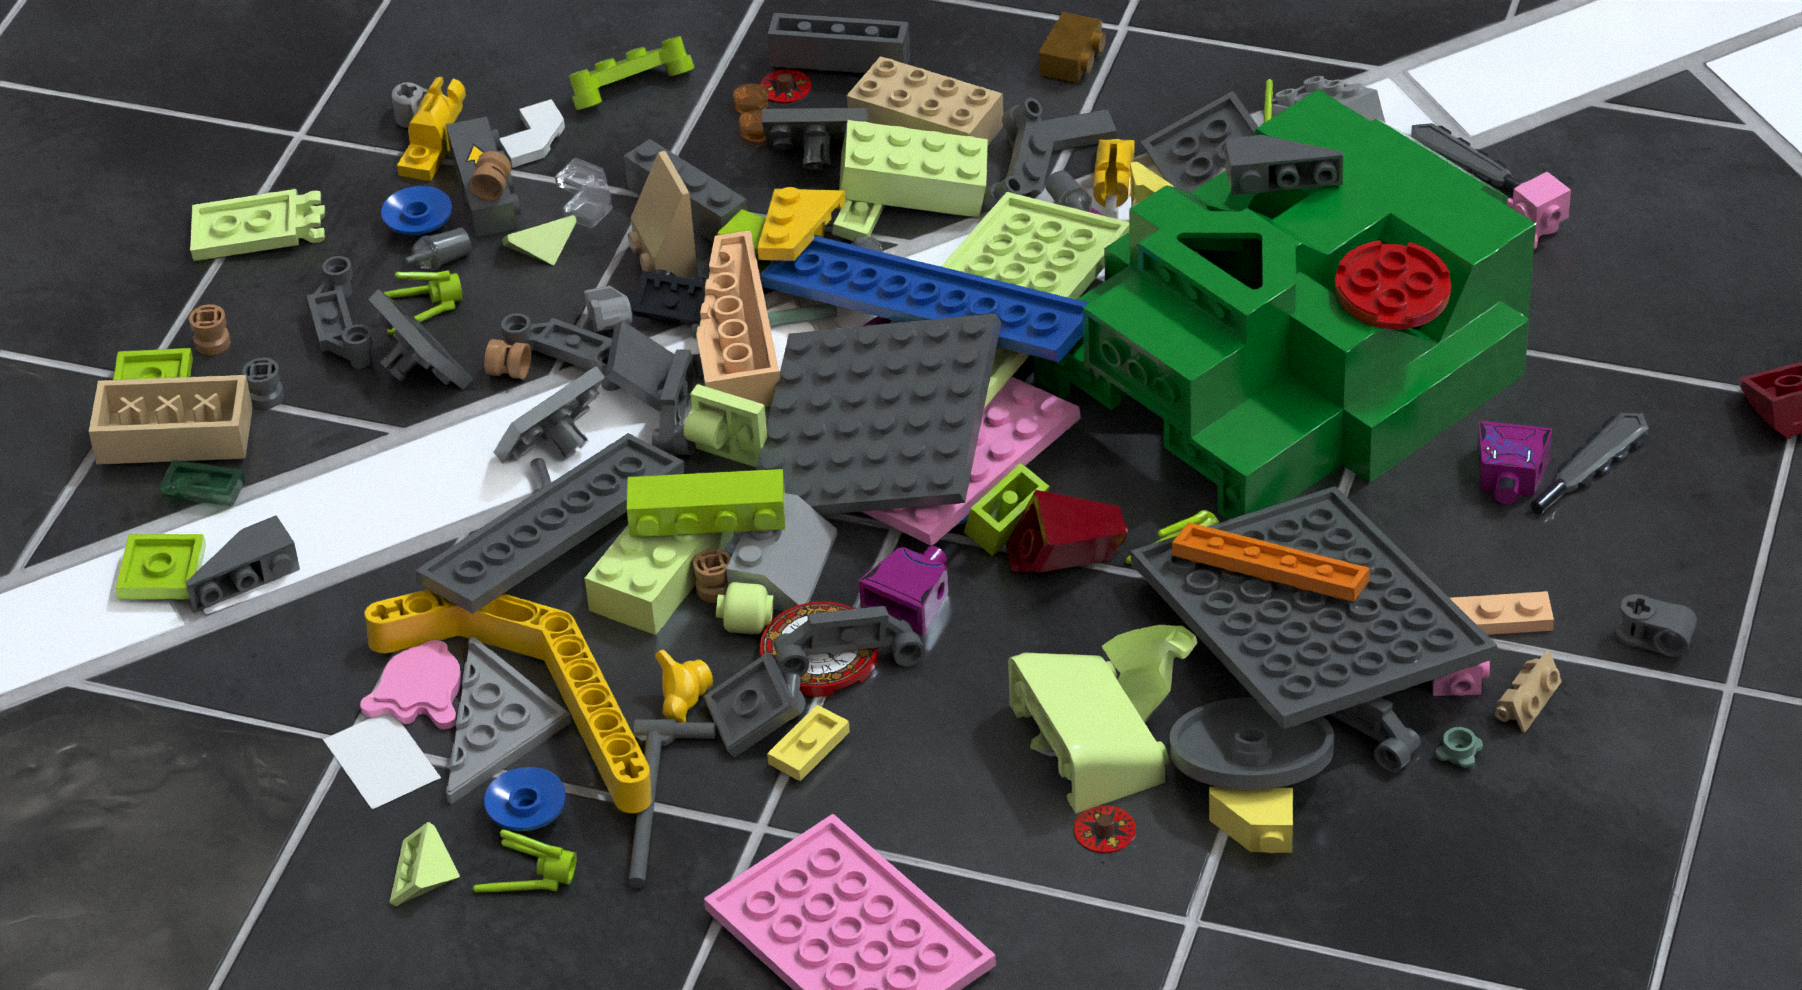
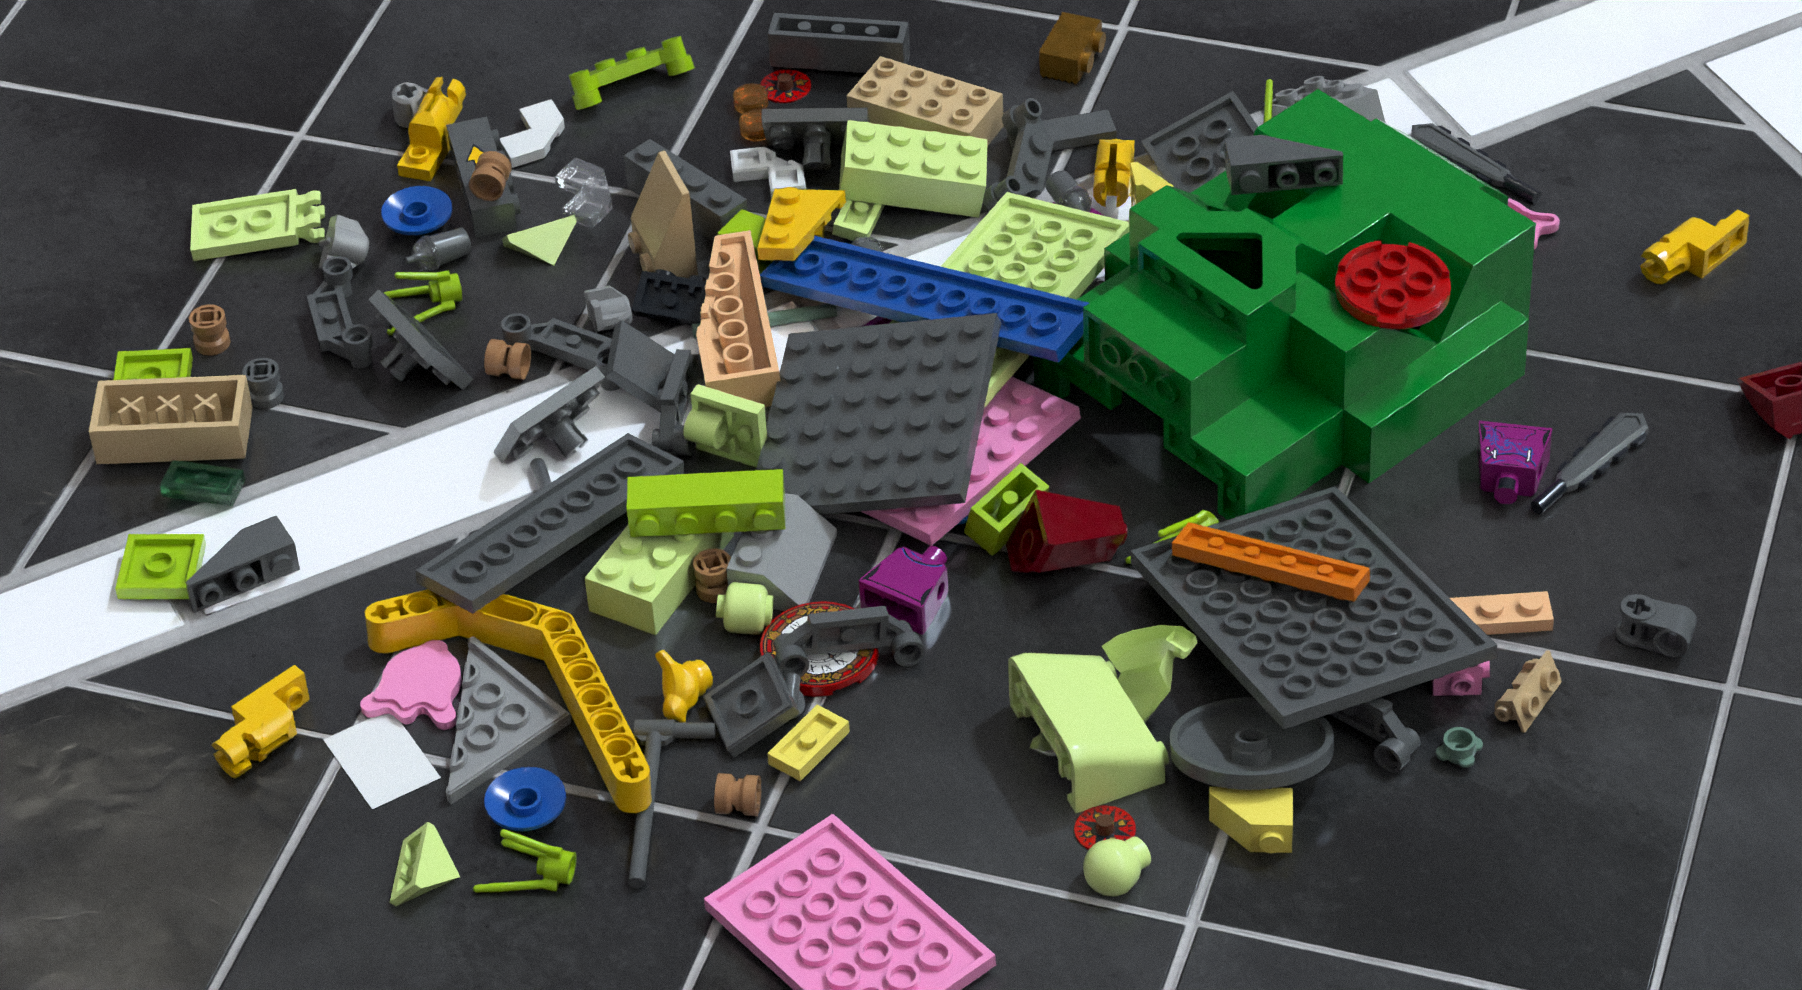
(262, 722): none -> yellow plate
(344, 239): none -> light grey piece
(740, 794): none -> medium nougat wheel
(763, 164): none -> white tile
(1115, 865): none -> yellowish green piece
(1542, 201): bright pink brick -> none
(1695, 247): none -> yellow plate

